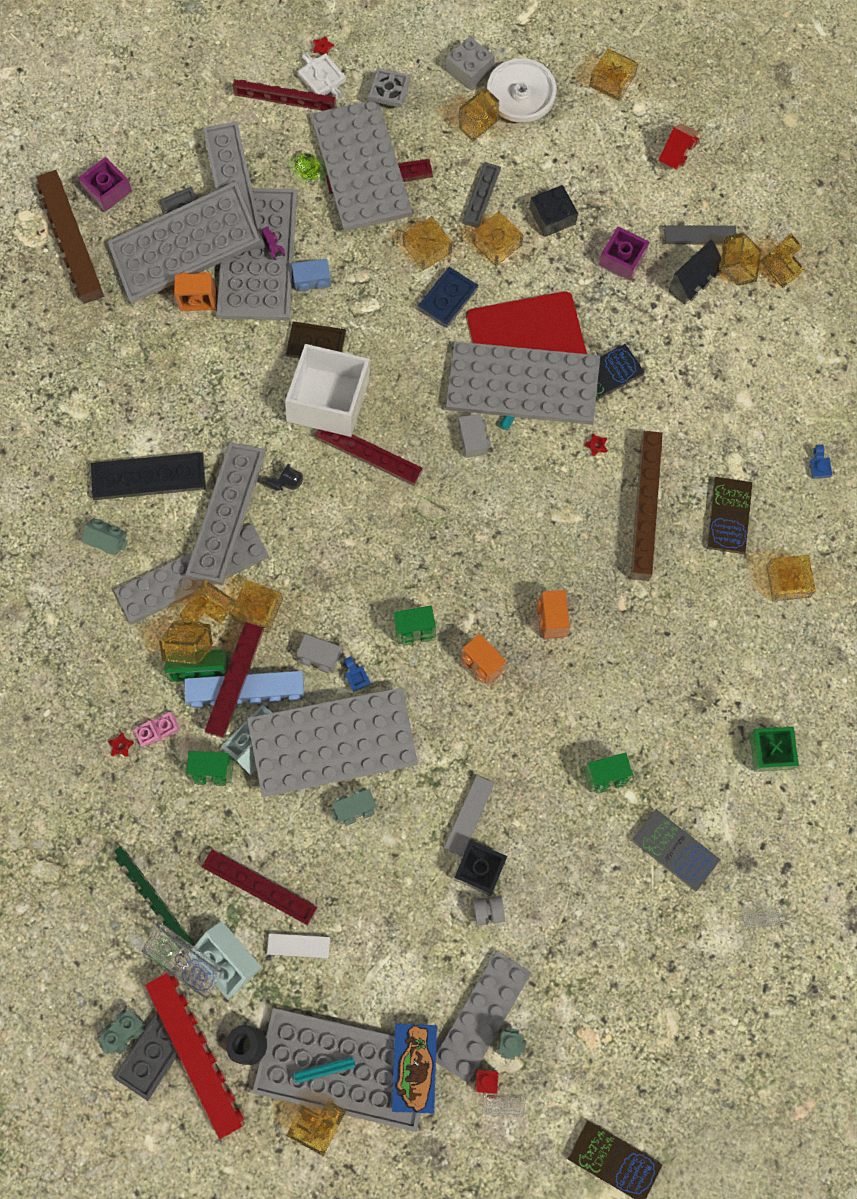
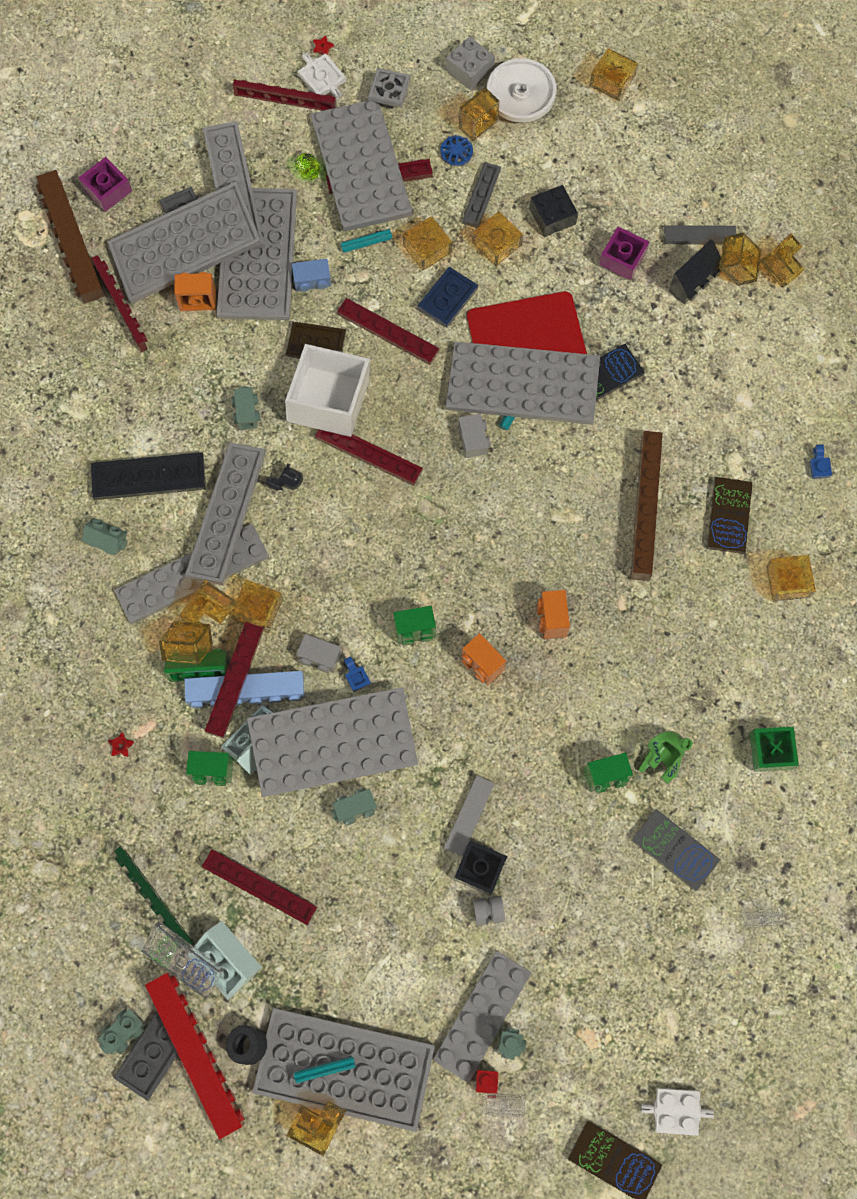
(117, 297): none -> dark red plate
(156, 730): bright pink slope -> none
(246, 413): none -> sand green brick
(271, 240): magenta plate -> none
(298, 946): white tile -> none
(366, 240): none -> teal axle
(388, 331): none -> dark red plate
(414, 1068): tile -> none
(456, 150): none -> blue wheel
(597, 440): red plate -> none
(669, 749): none -> bright green piece
(677, 1111): none -> white plate
(678, 144): red brick -> none

